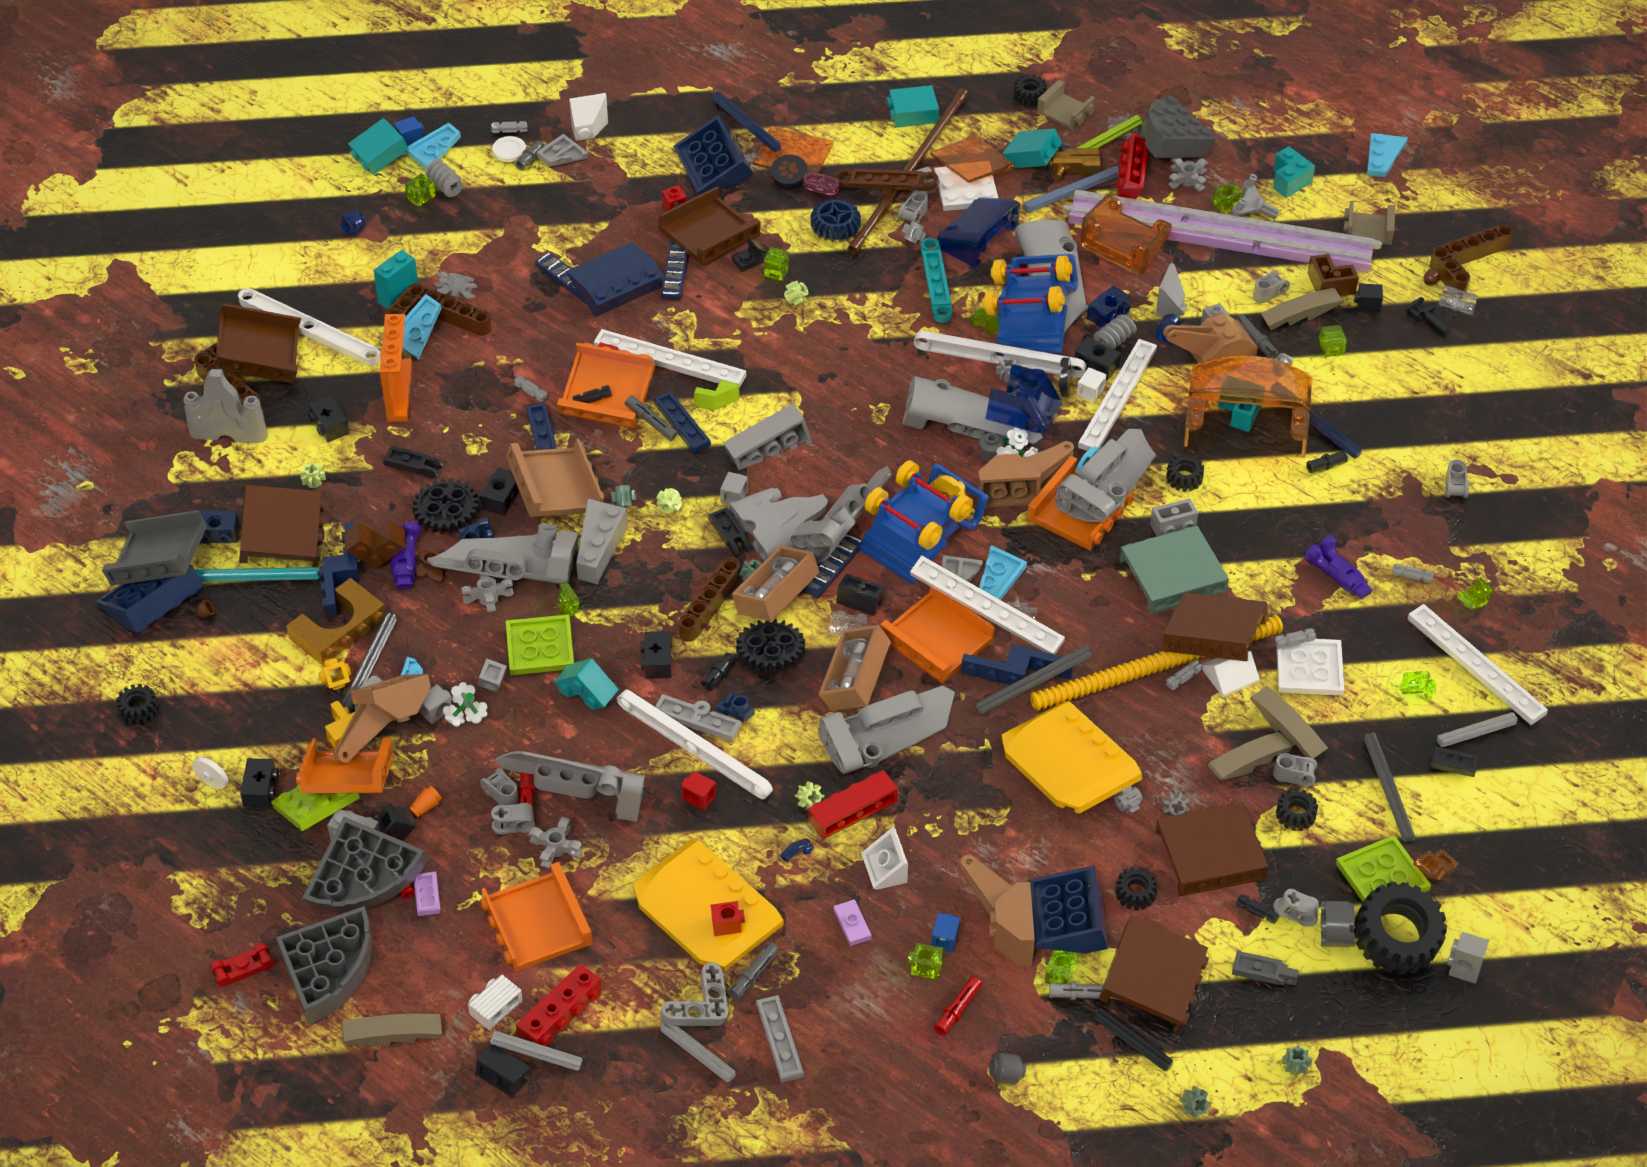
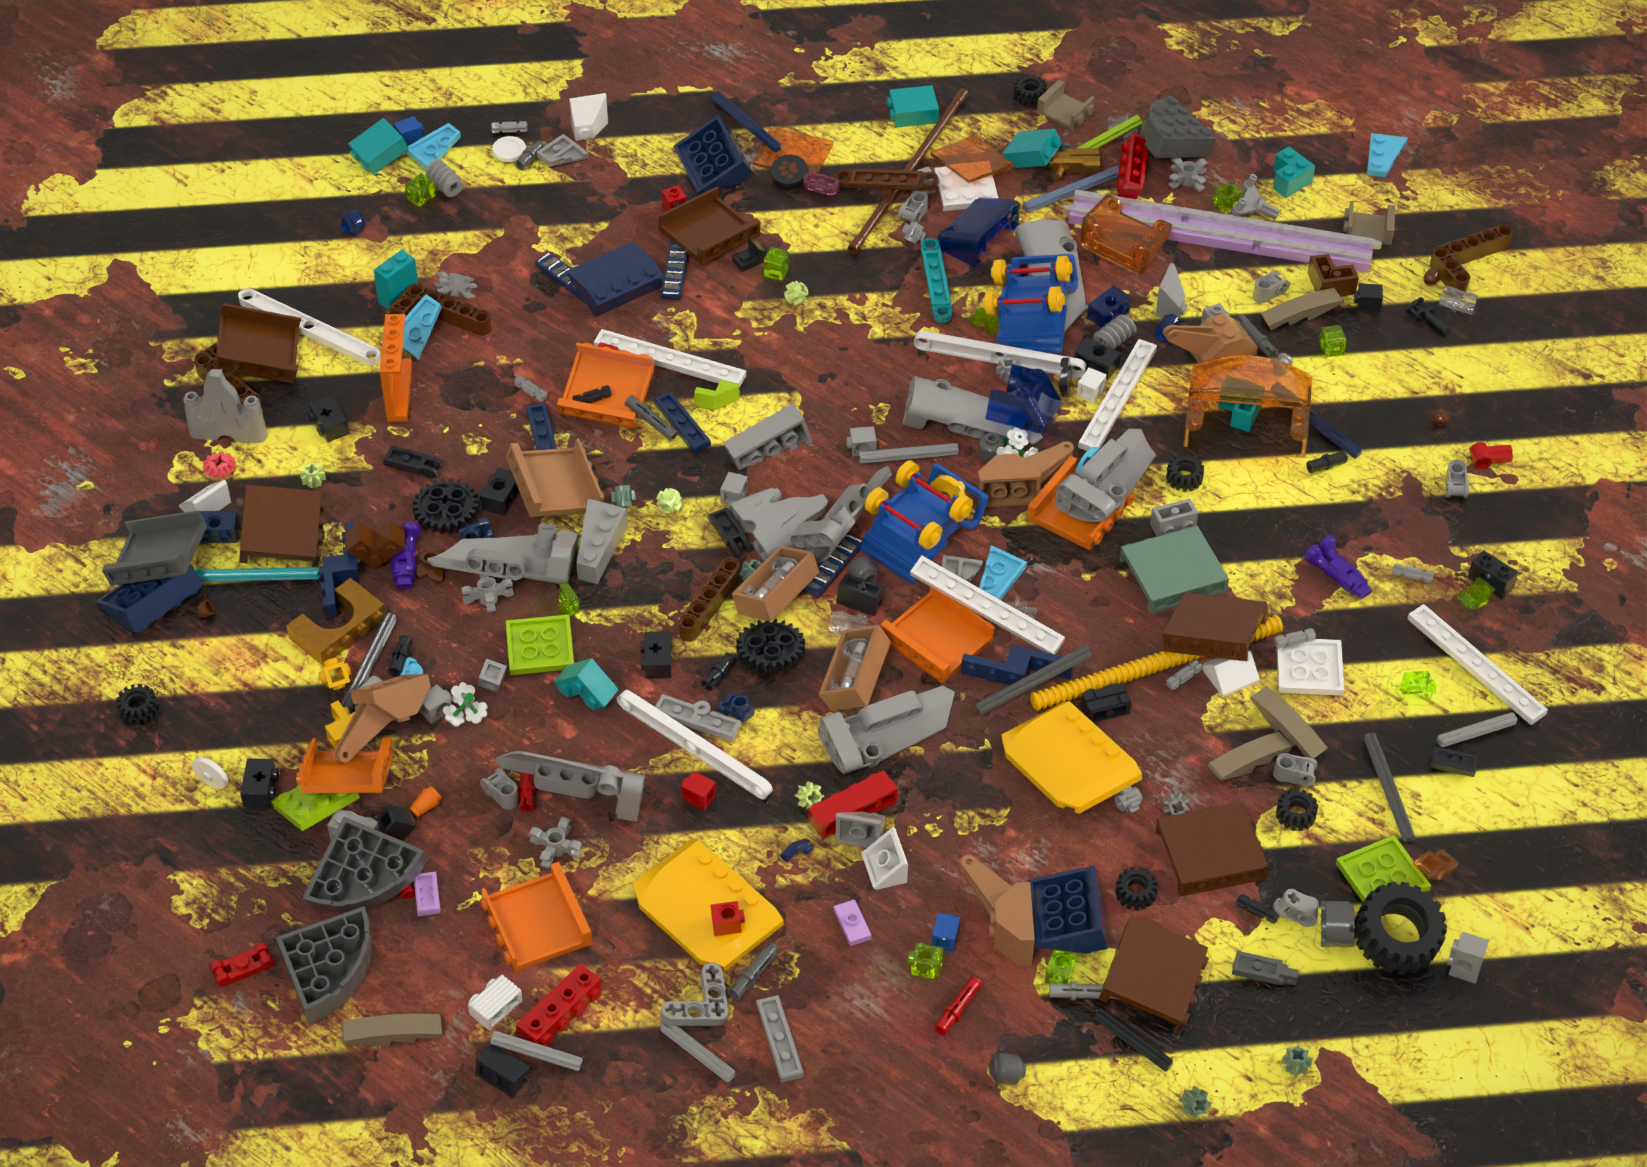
(211, 498): none -> white slope
(224, 469): none -> coral gear
(400, 655): none -> black pin
(514, 818): light grey piece -> none
(835, 220): dark blue gear -> none
(859, 828): none -> light grey slope
(861, 440): none -> light grey brick
(863, 568): none -> dark grey head
(908, 453): none -> light grey axle
(1105, 702): none -> black brick
(1441, 418): none -> reddish brown hinge
(1485, 455): none -> red piece
(1494, 572): none -> black brick

